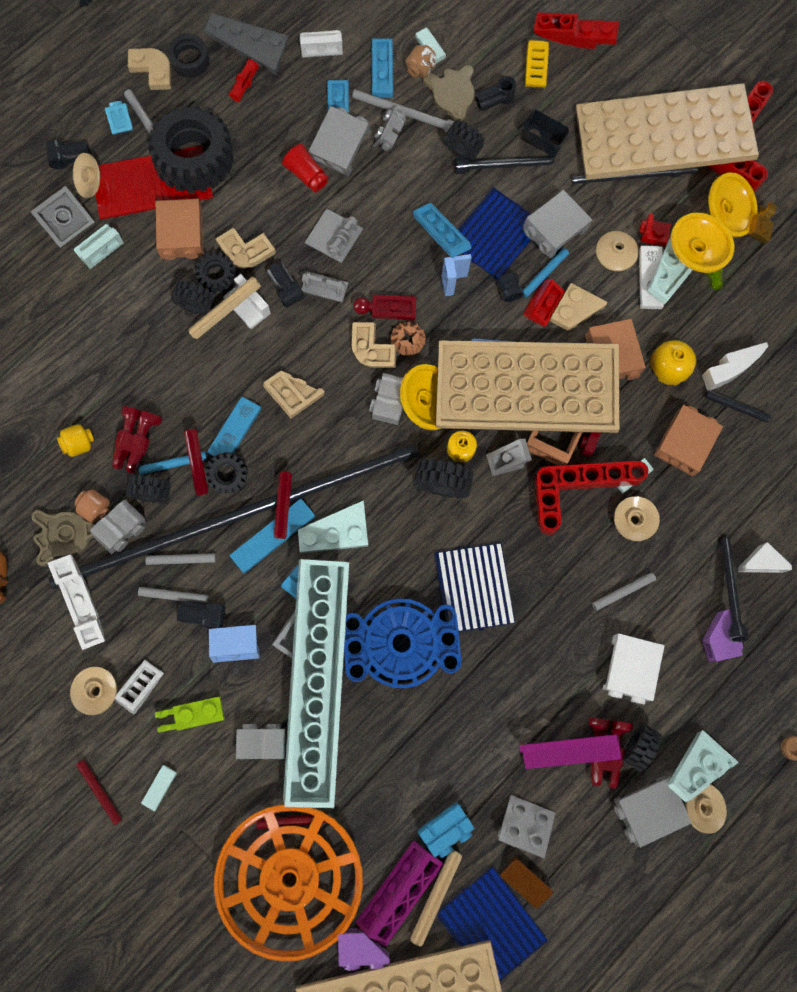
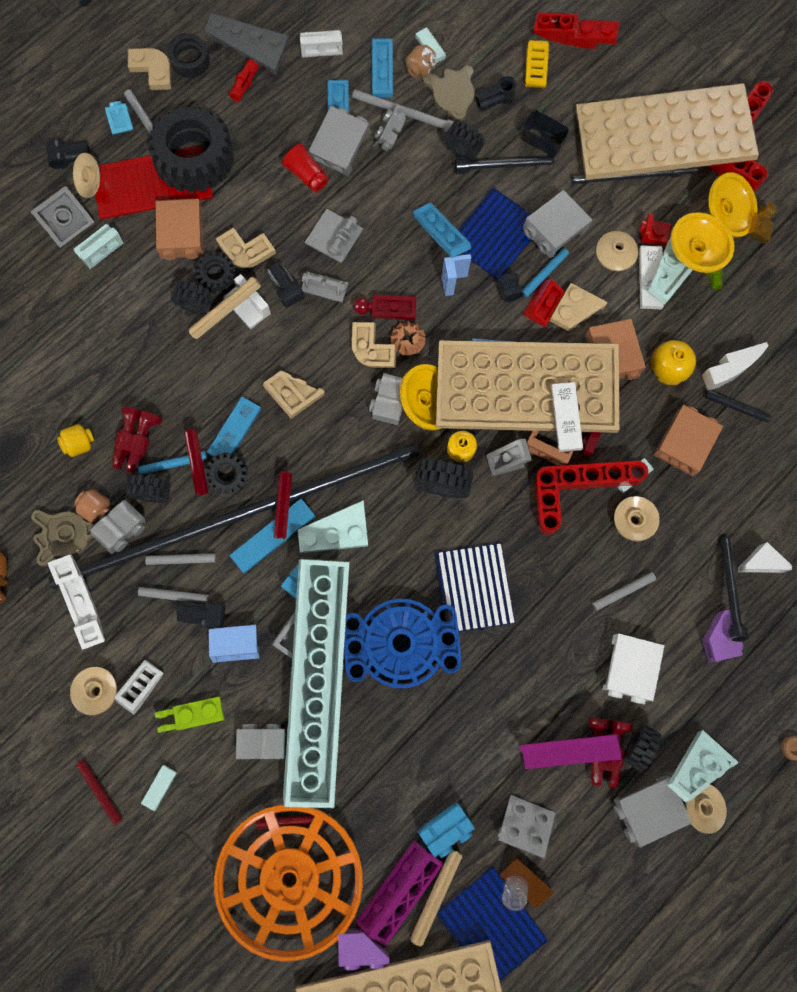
(515, 887): none -> clear wheel
(567, 417): none -> white tile

